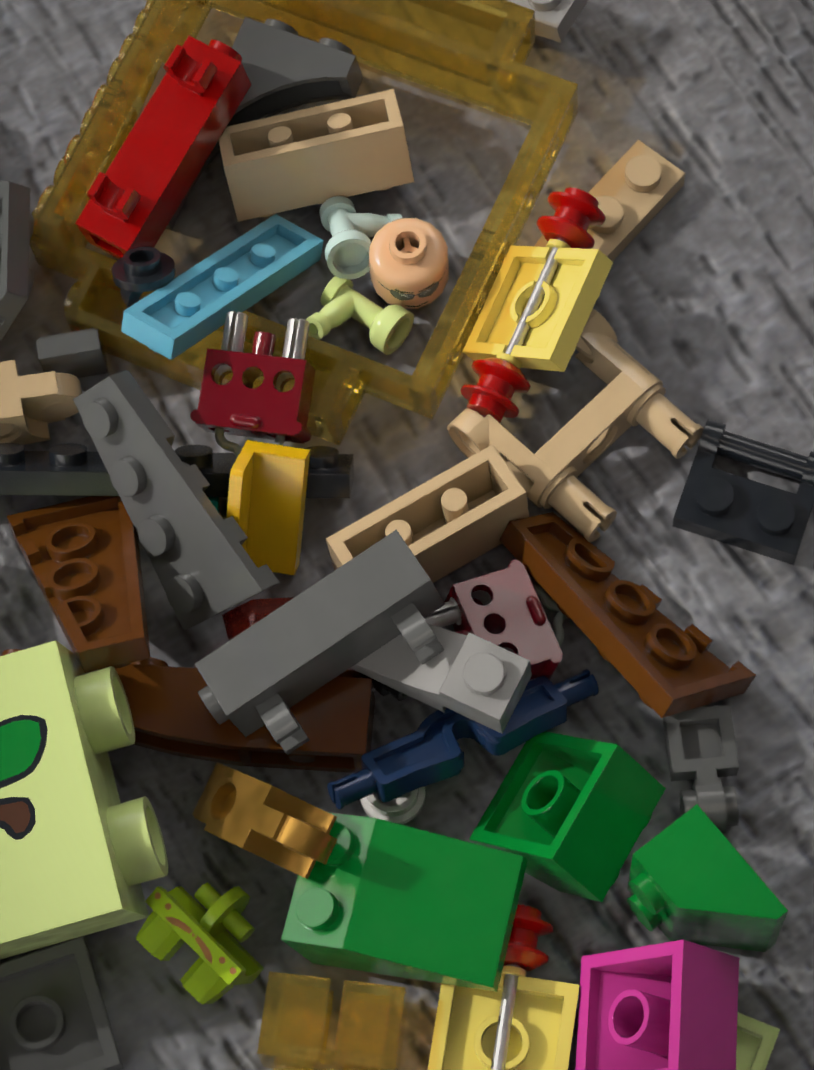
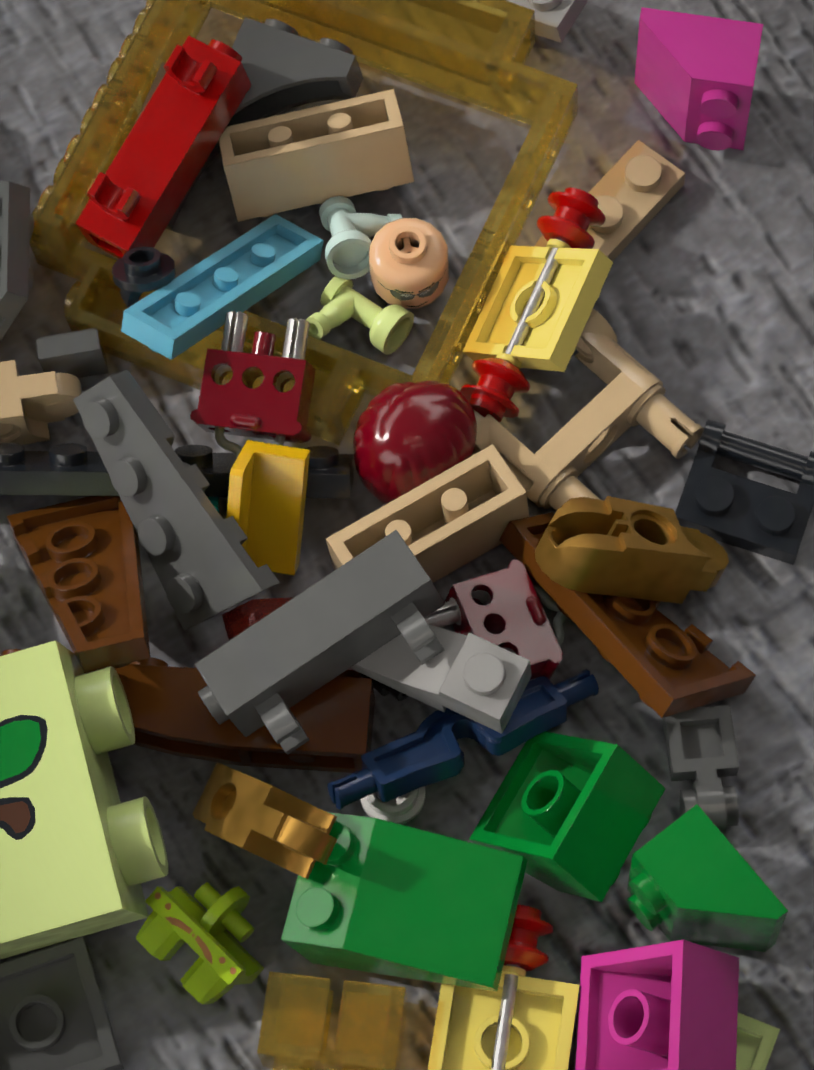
(412, 436): none -> dark red piece
(628, 551): none -> pearl gold piece
(699, 74): none -> dark pink slope

